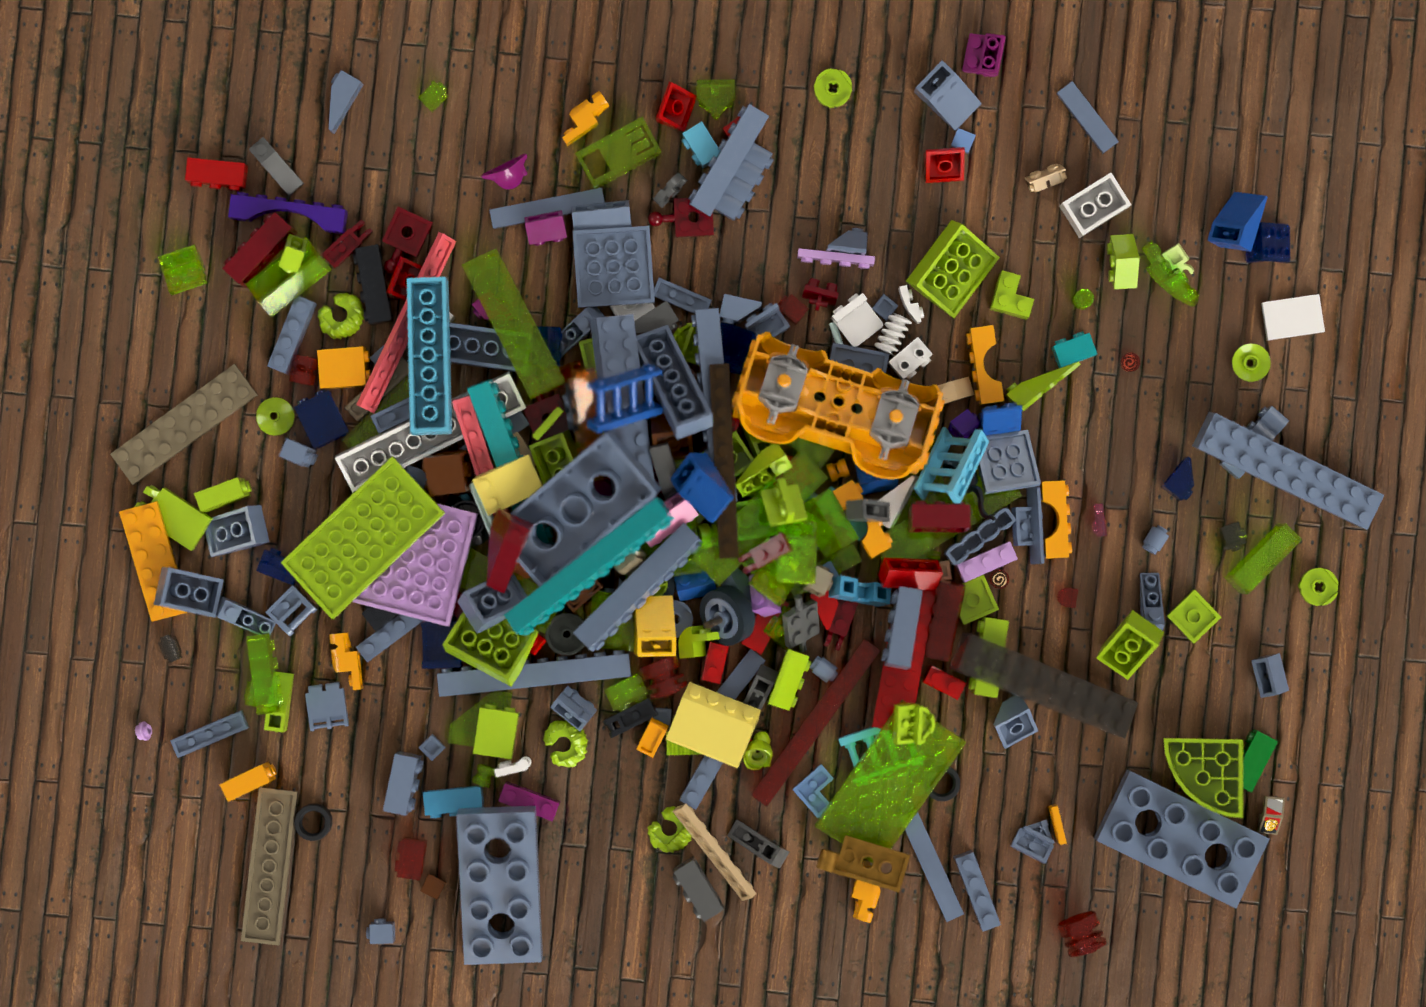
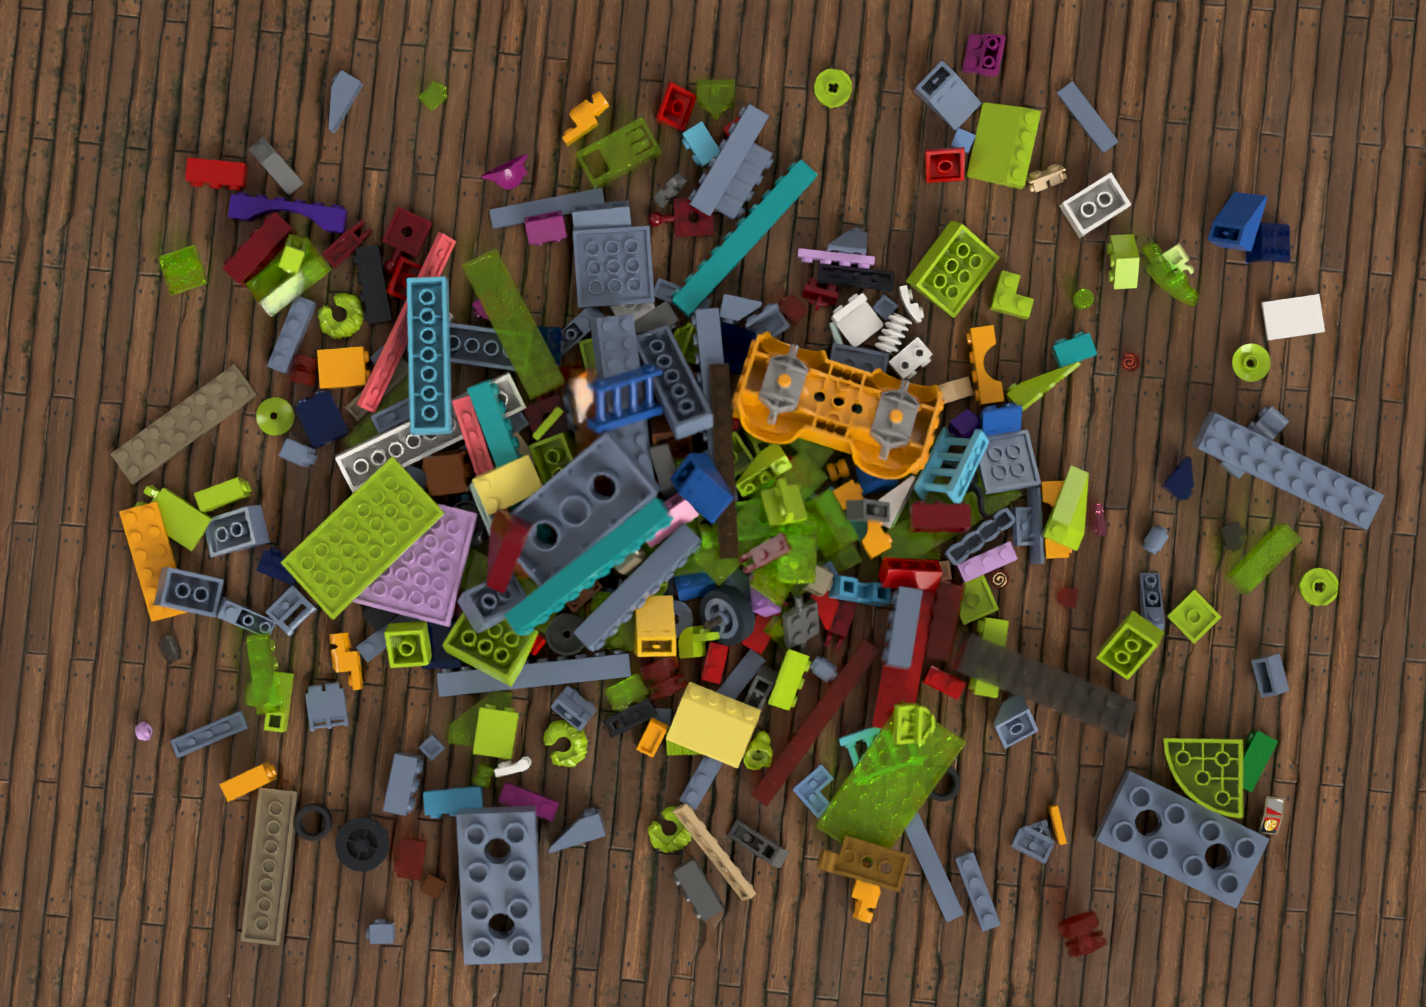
(362, 844): none -> black wheel
(408, 644): none -> lime brick
(583, 829): none -> sand blue slope
(744, 238): none -> teal brick
(855, 277): none -> black tile
(1003, 144): none -> lime slope
(1068, 514): none -> lime wedge

